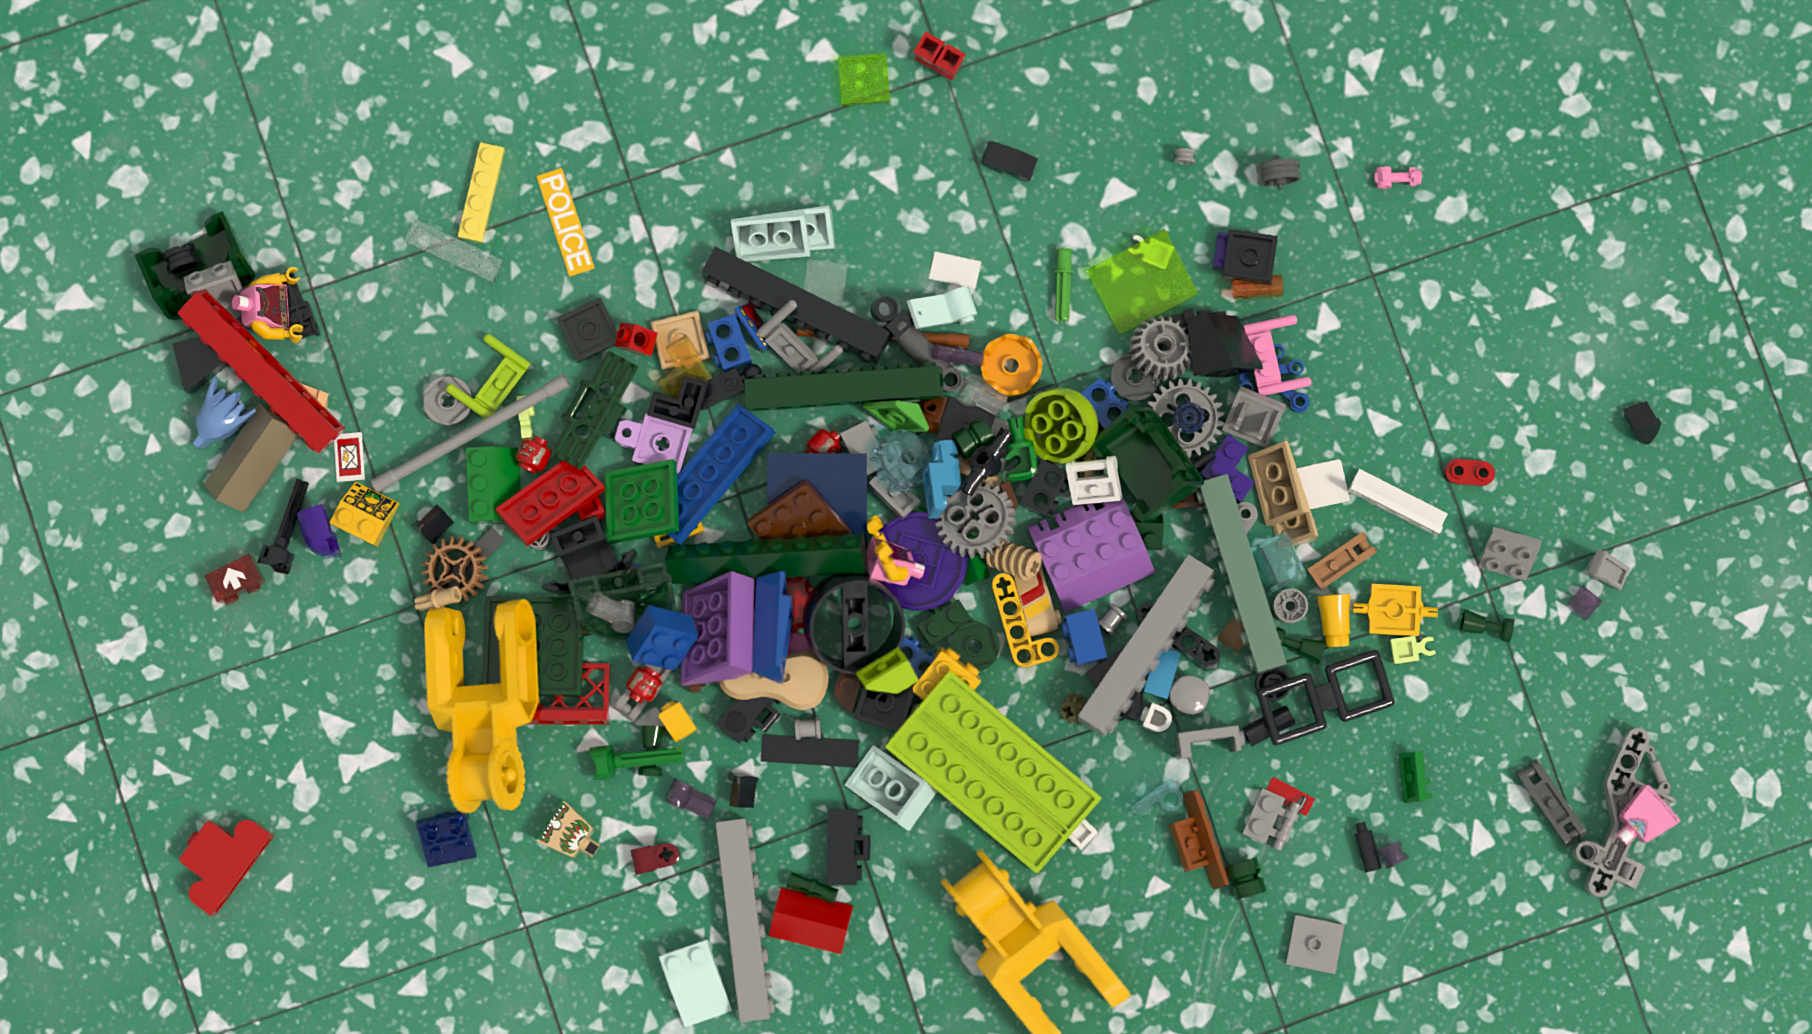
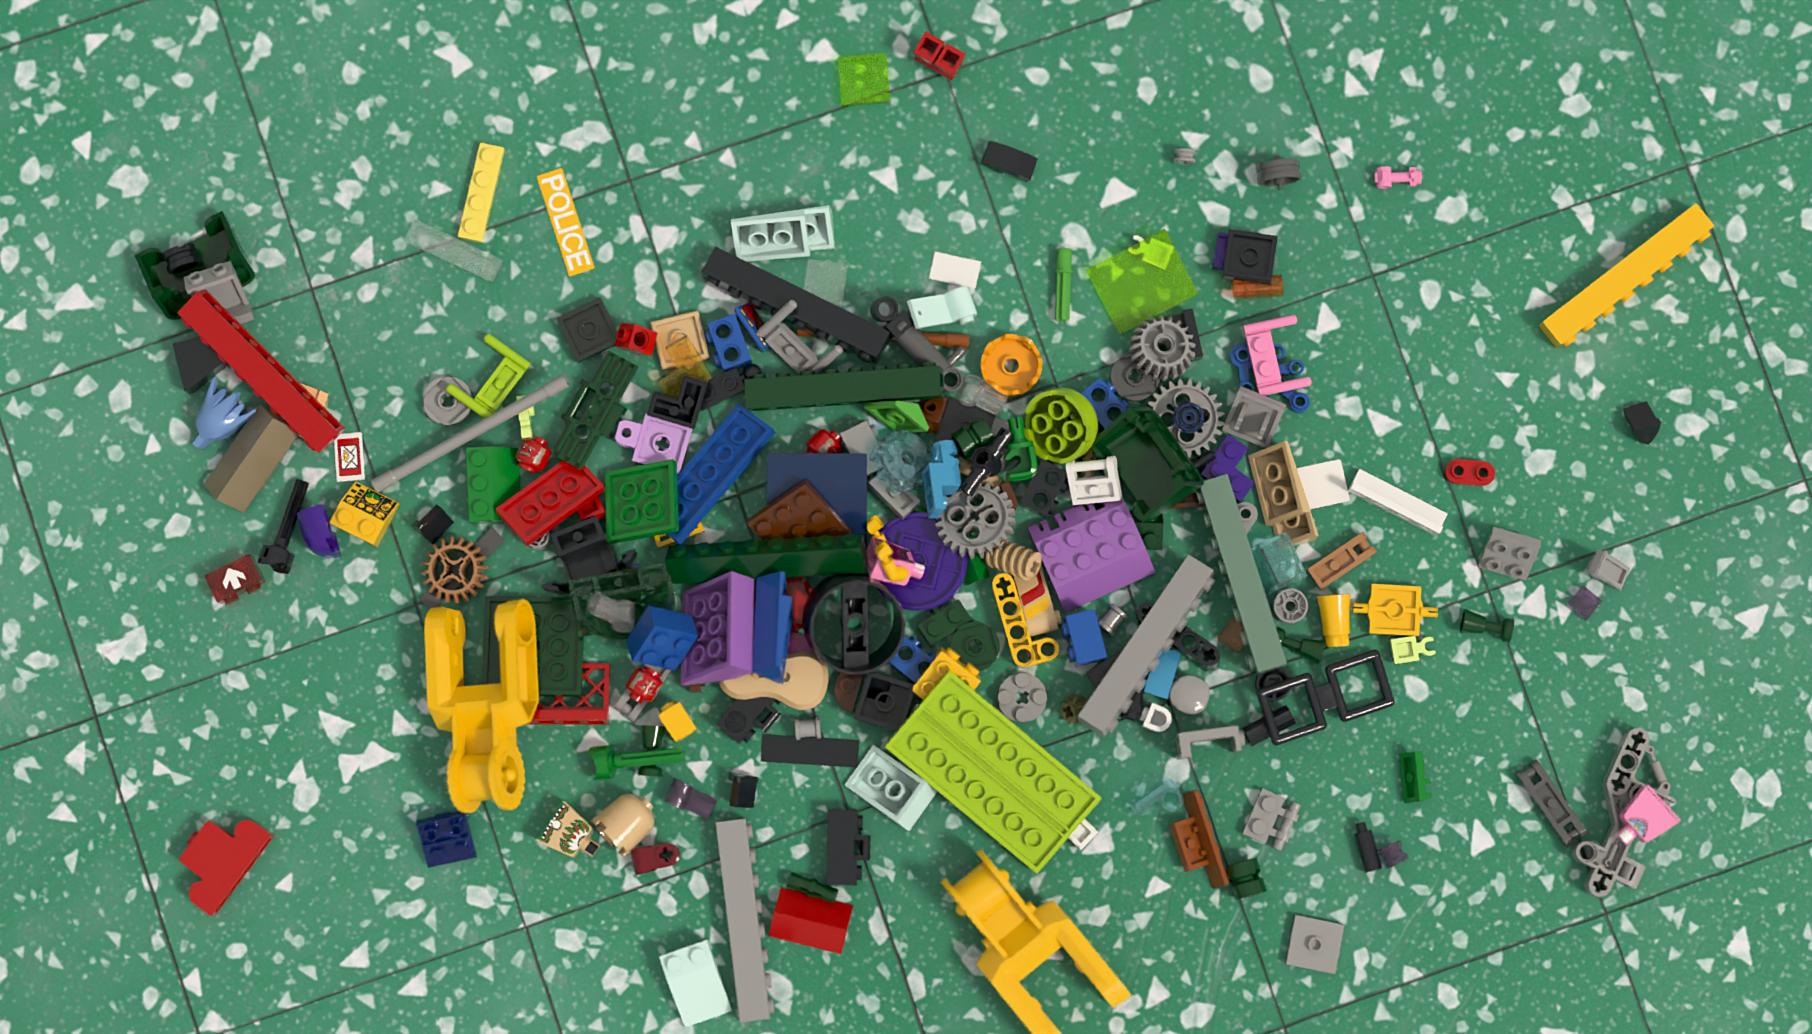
(266, 307): torso -> none
(300, 311): black connector -> none
(438, 598): tan axle -> none
(625, 822): none -> tan cylinder
(888, 674): lime slope -> none
(957, 355): clear purple pin -> none
(1036, 696): none -> light grey plate
(1220, 346): black slope -> none
(1291, 795): red sticker -> none
(1626, 275): none -> yellow brick

